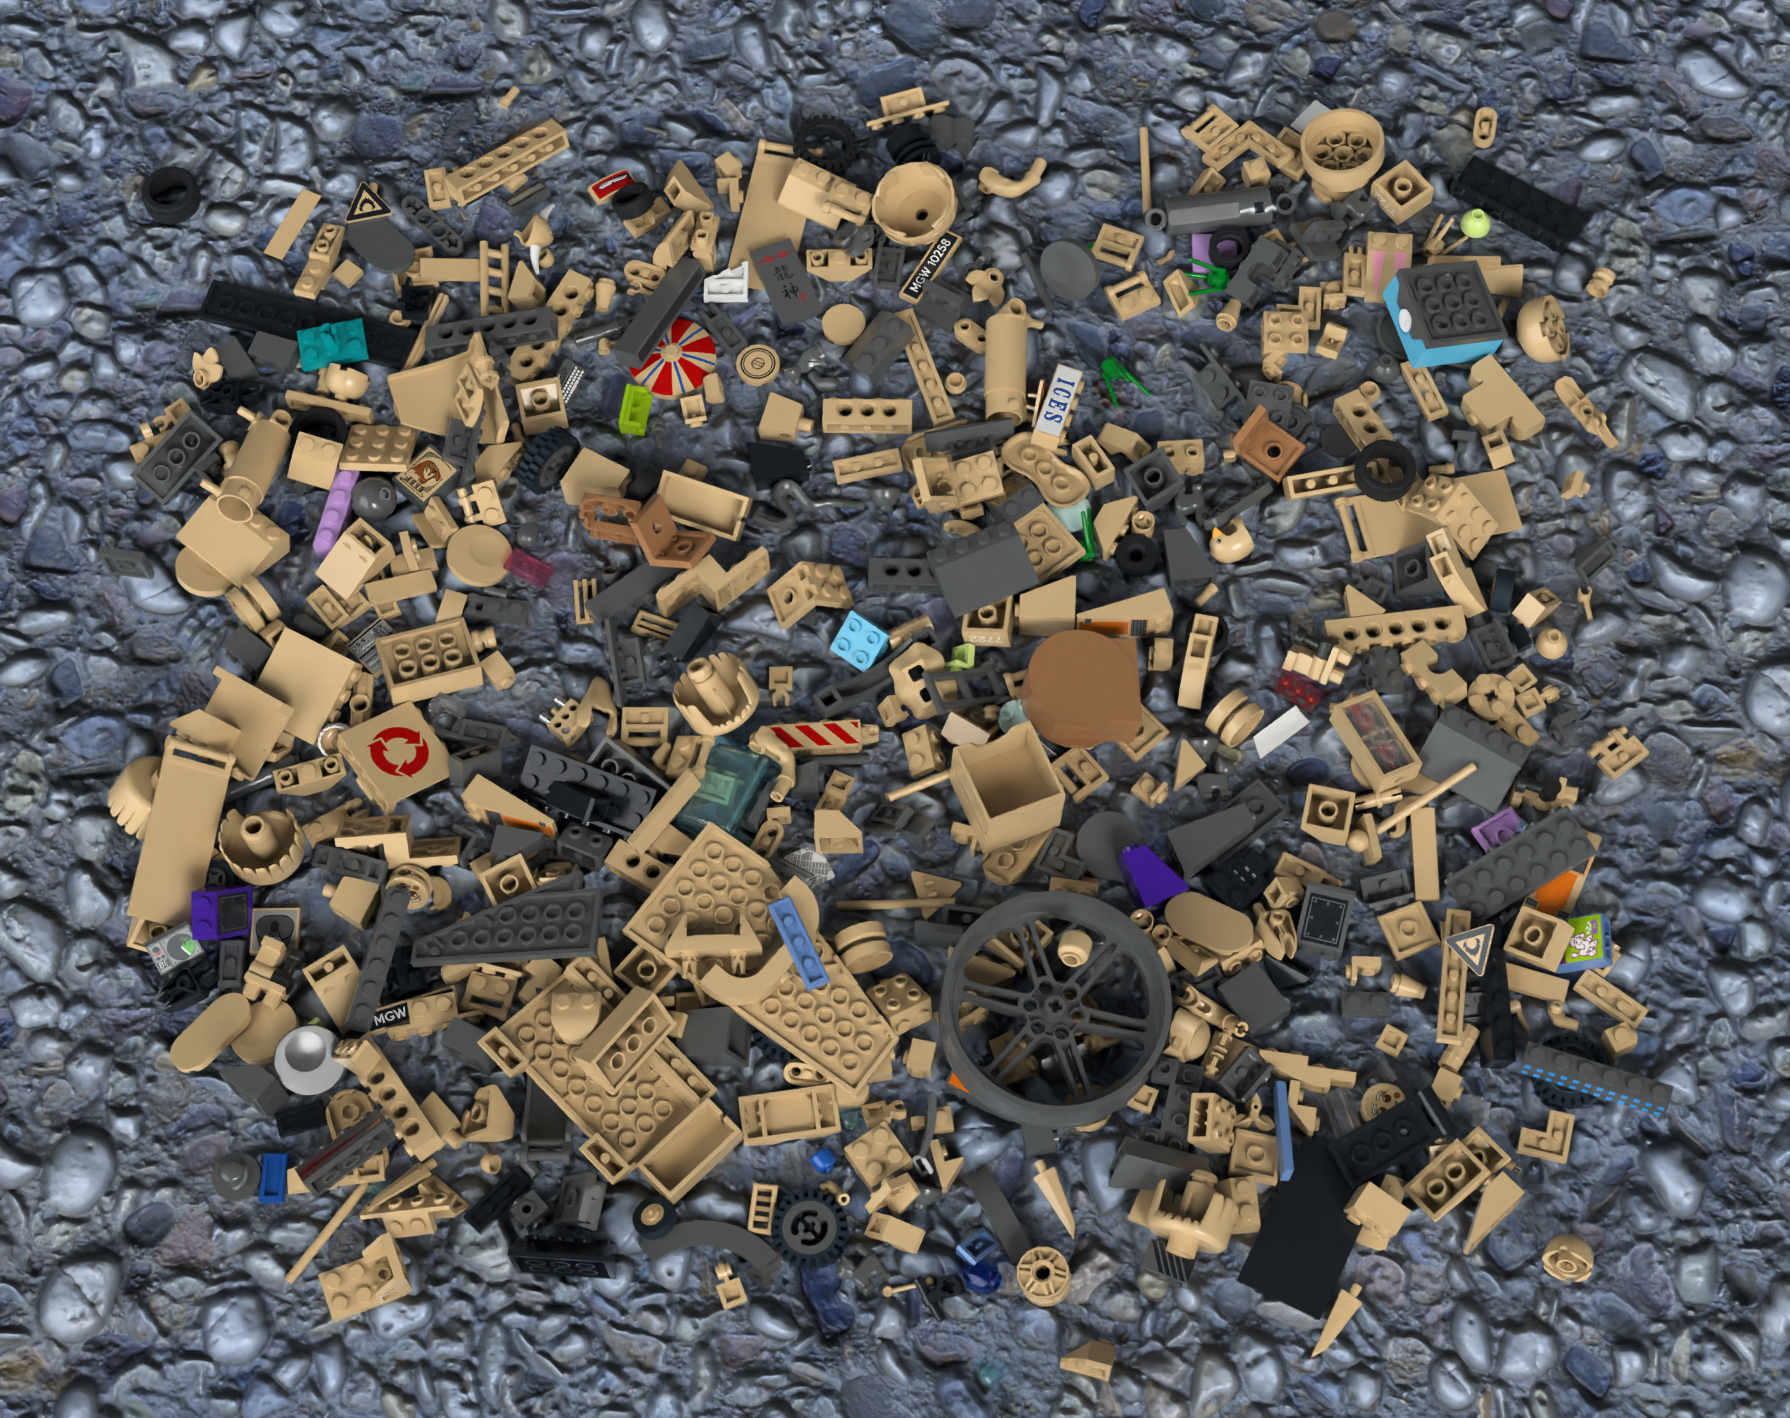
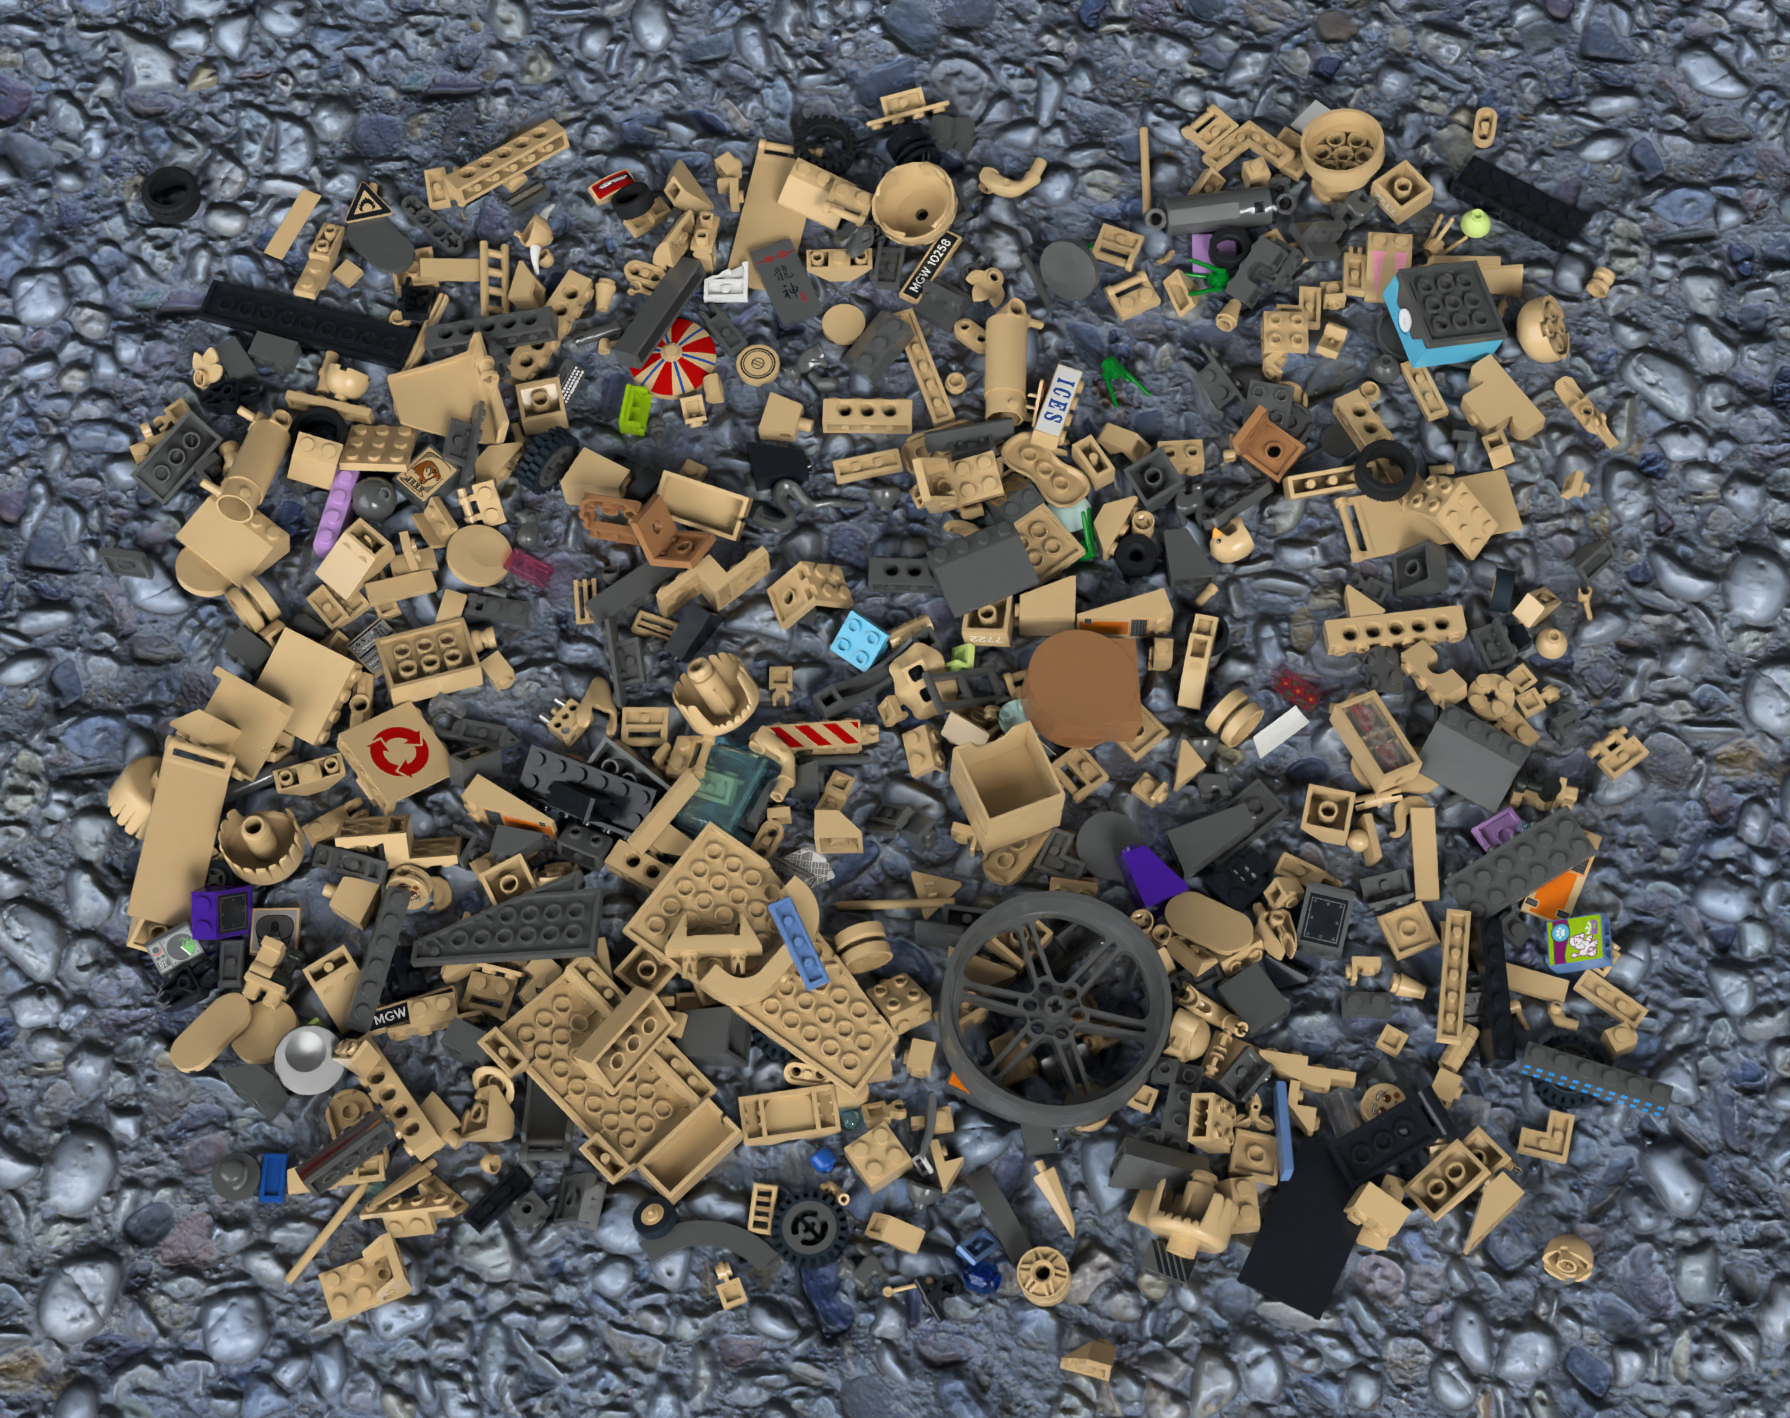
(301, 1119): black tile -> none
(328, 738): tan hair -> none
(332, 343): teal plate -> none
(470, 396): tan slope -> none
(494, 1075): none -> tan hat
(506, 100): tan piece -> none
(564, 1258): black slope -> none
(576, 1015): tan slope -> none
(895, 1193): tan bracket -> none
(918, 785): tan bar -> none
(989, 1375): clear light blue hinge -> none
(1074, 947): tan head -> none
(1319, 663): tan hips -> none
(1341, 1313): tan bar -> none
(1425, 798): tan piece -> none
(1450, 570): tan slope -> none
(1473, 946): piece -> none
(1538, 938): tan brick -> none

